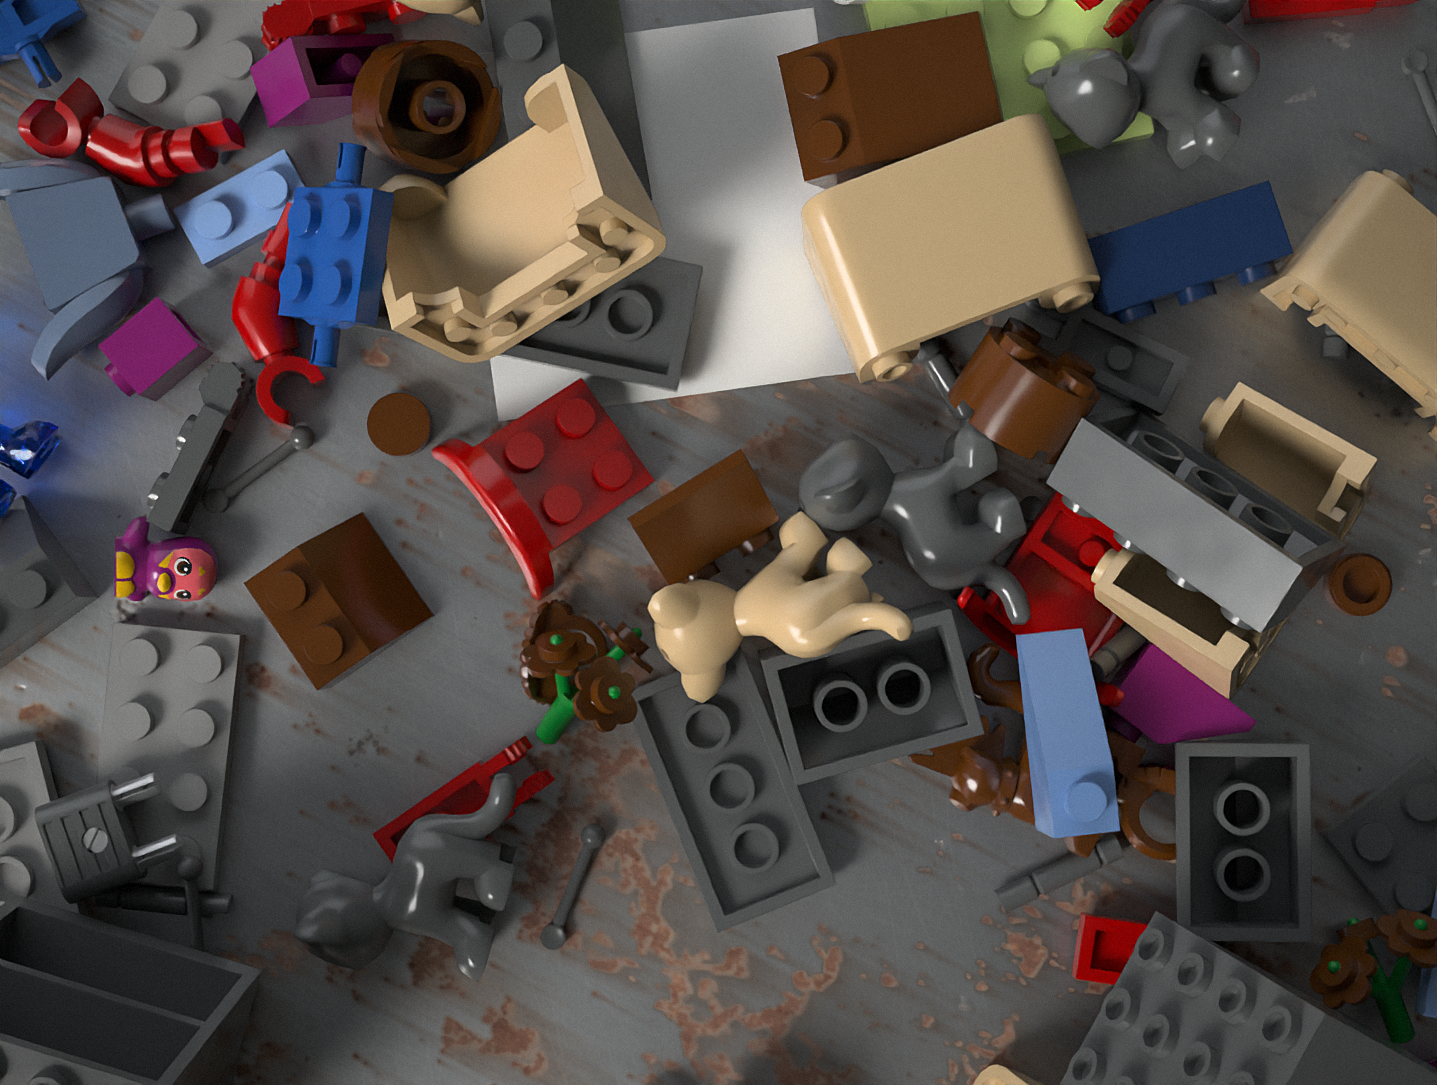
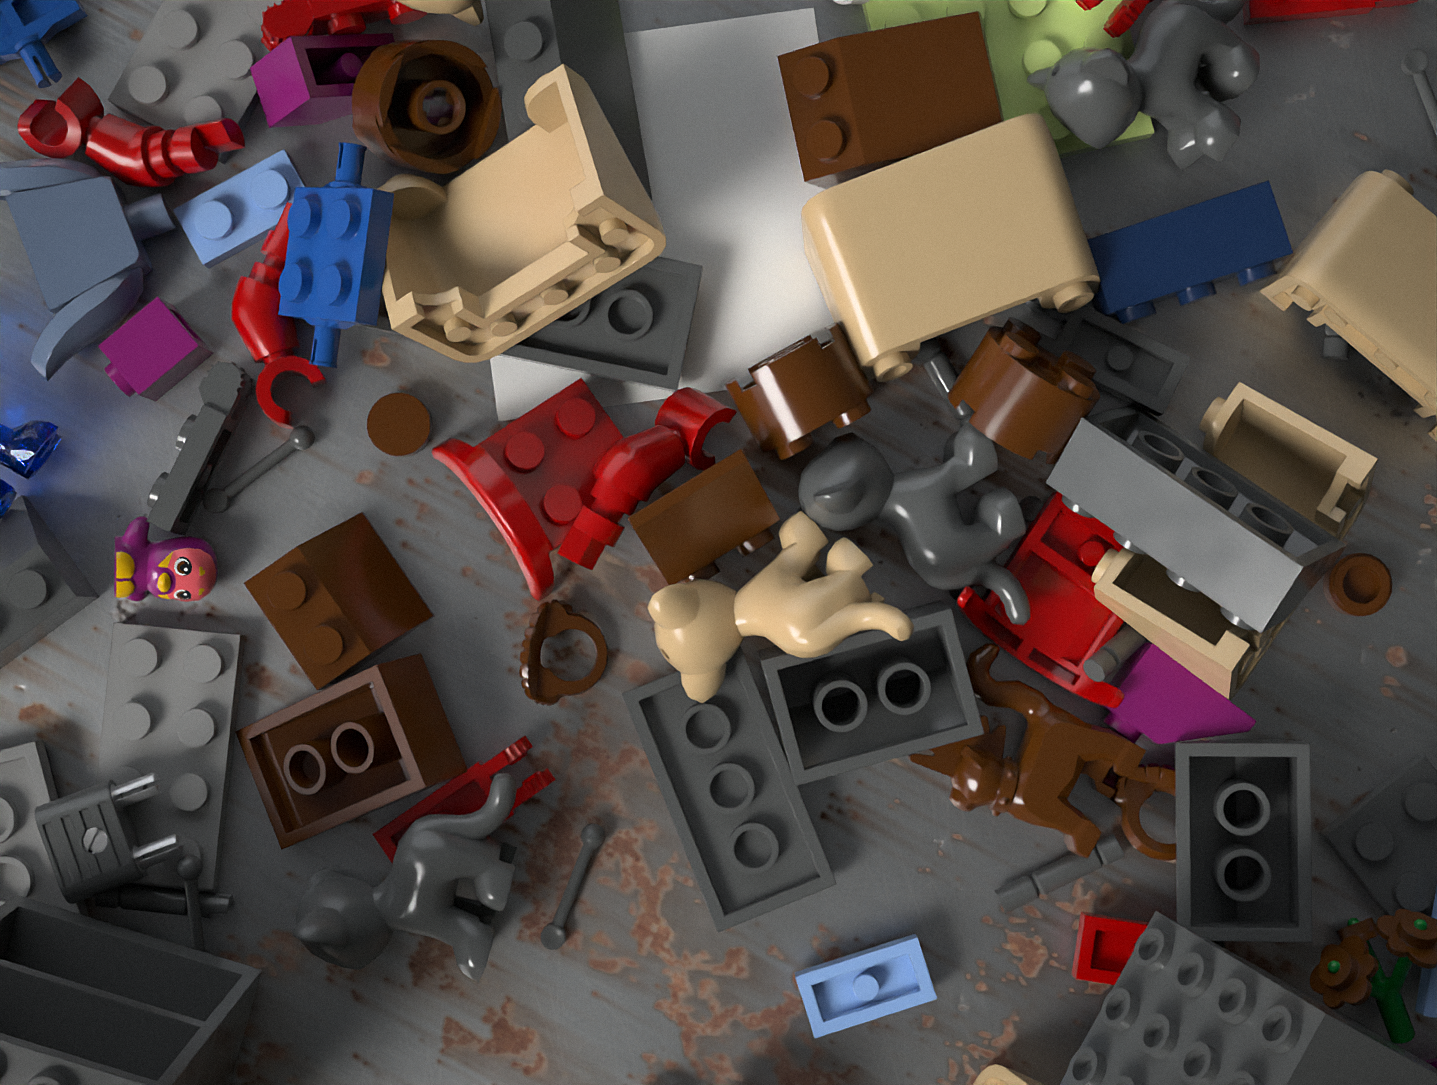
(351, 749): none -> reddish brown slope
(600, 691): reddish brown plant -> none
(641, 464): none -> red piece
(801, 392): none -> reddish brown brick
(865, 985): none -> light blue plate
(1065, 736): medium blue slope -> none

